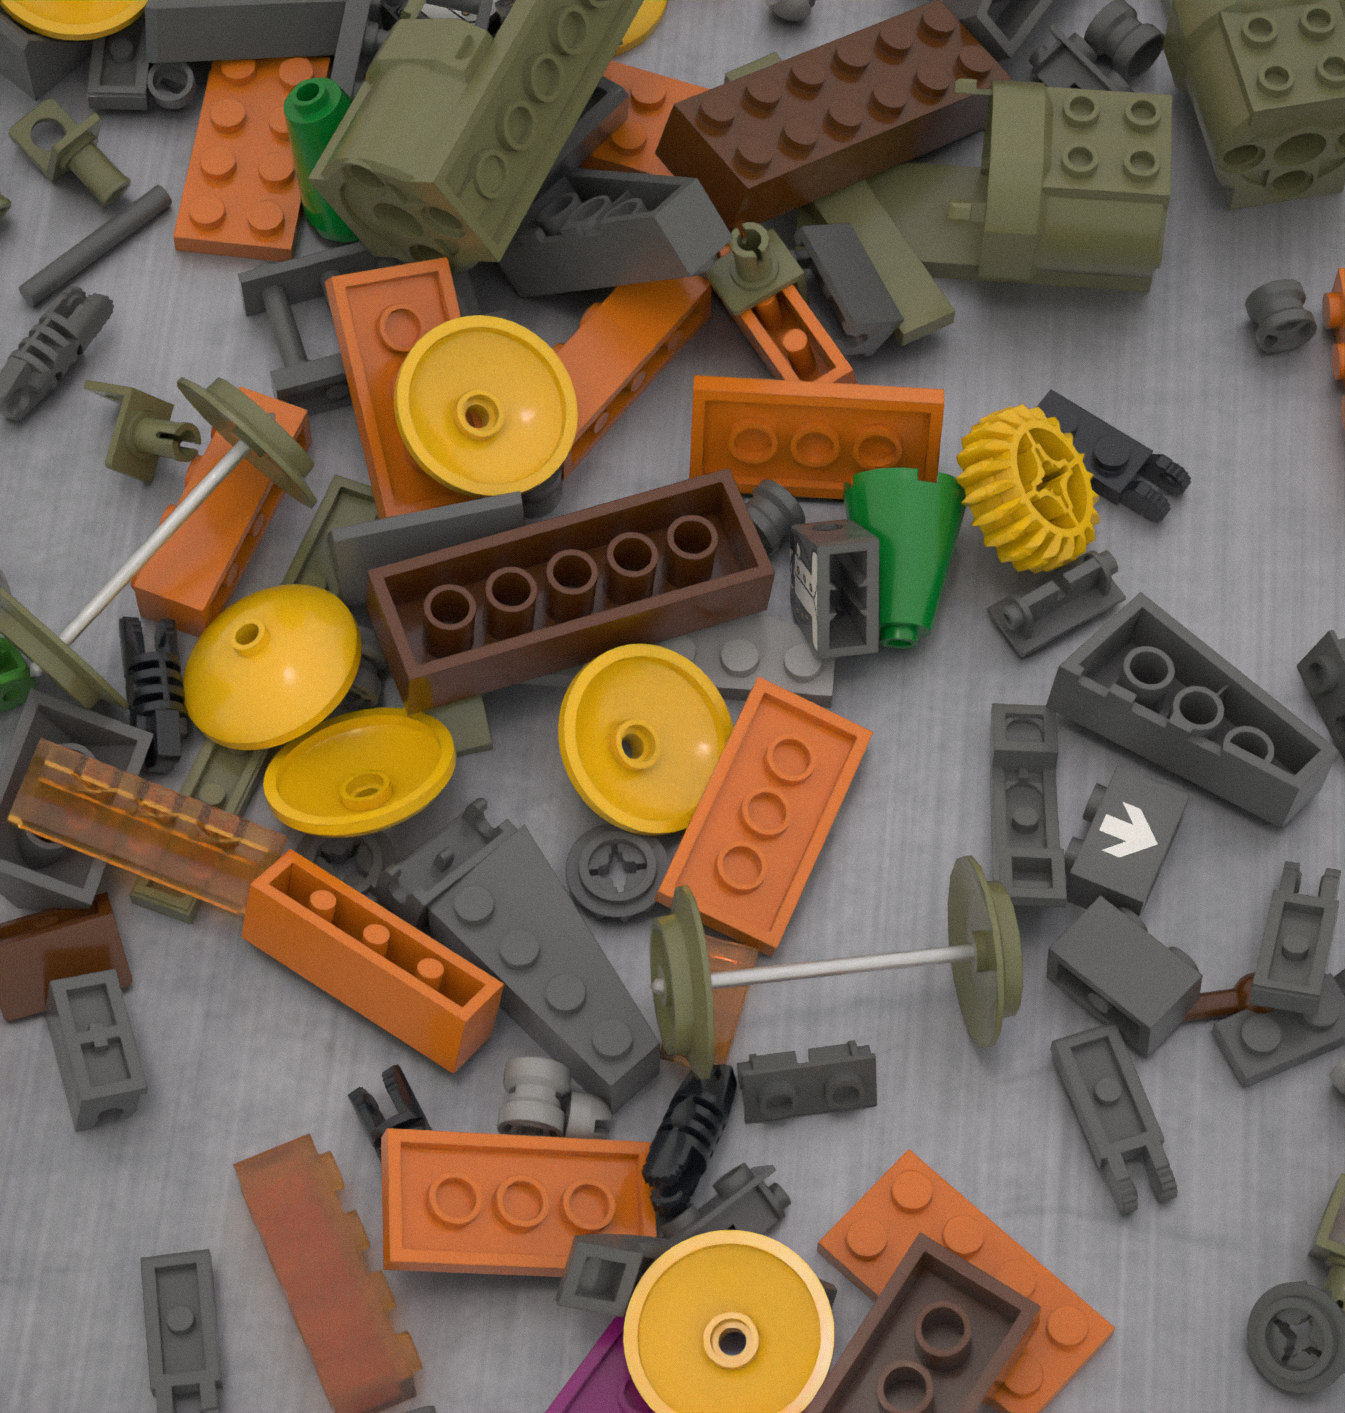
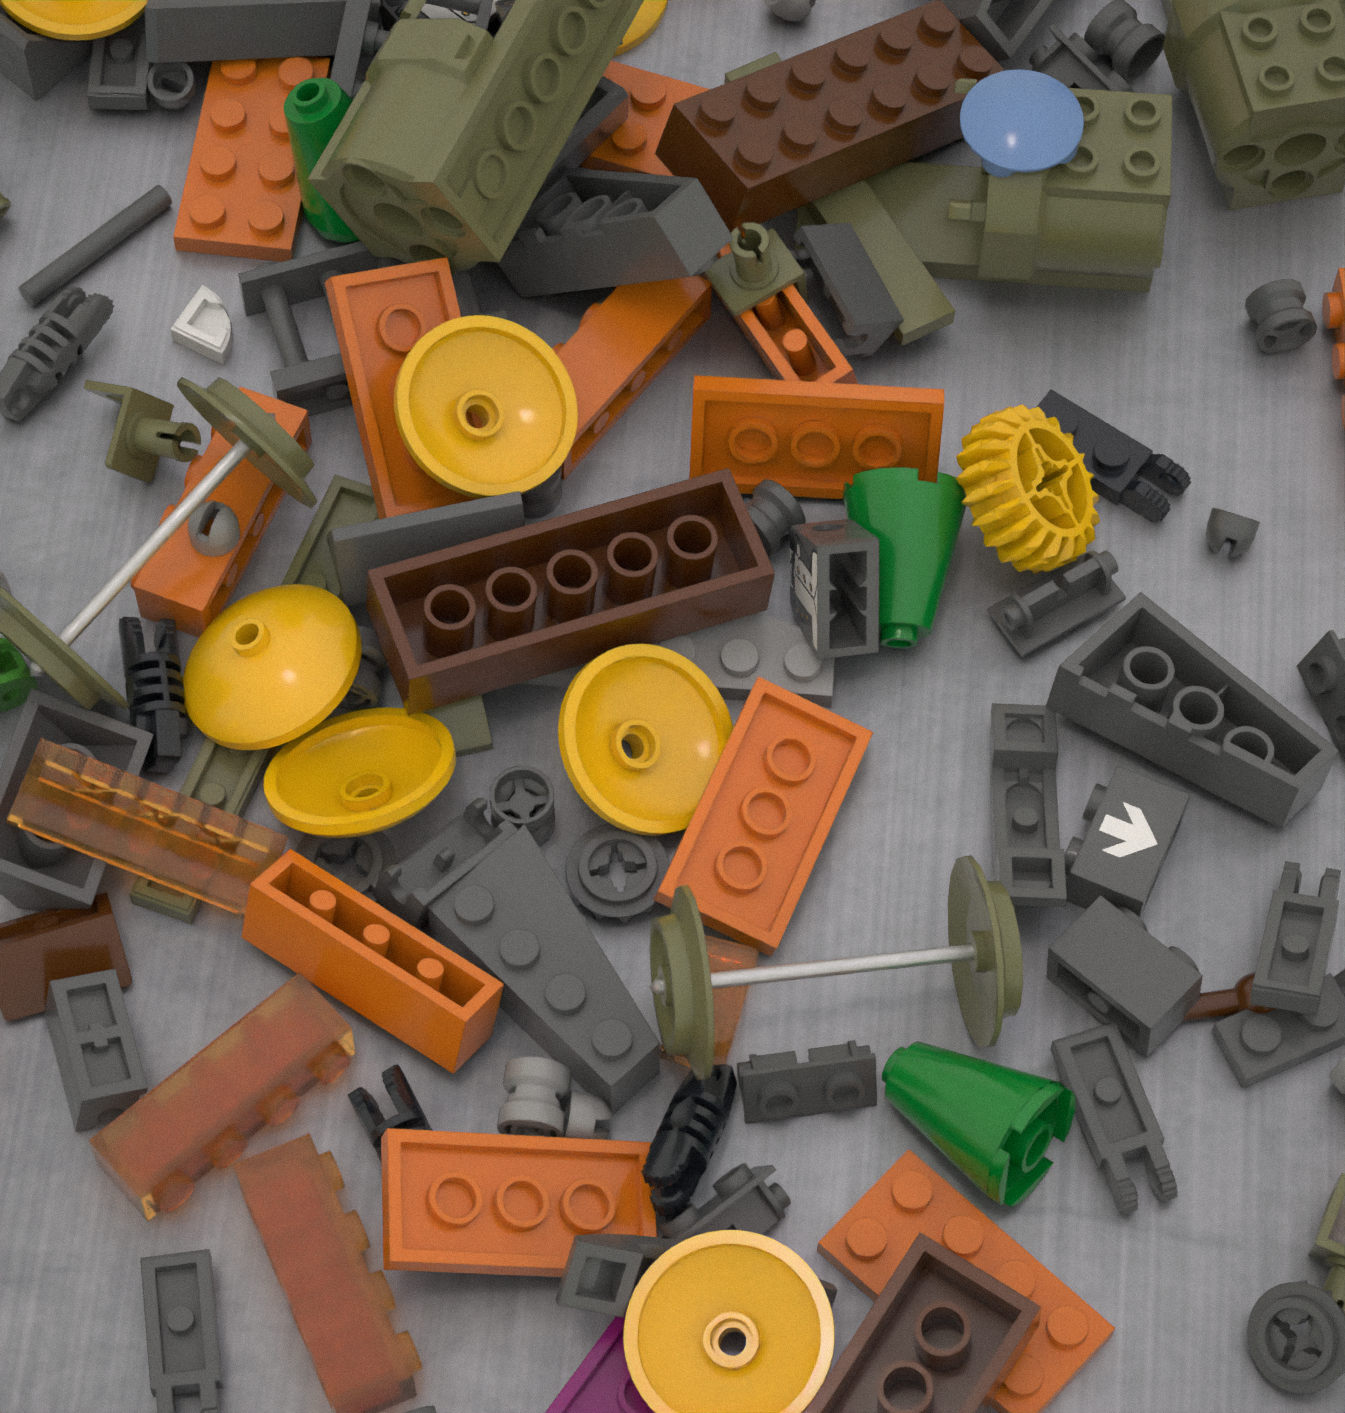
(73, 152): olive bracket -> none
(205, 326): none -> white tile
(223, 532): none -> light grey hinge
(224, 1097): none -> clear orange brick
(522, 793): none -> dark grey wheel
(981, 1115): none -> green cone
(1021, 122): none -> medium blue dish
(1233, 527): none -> dark grey hinge

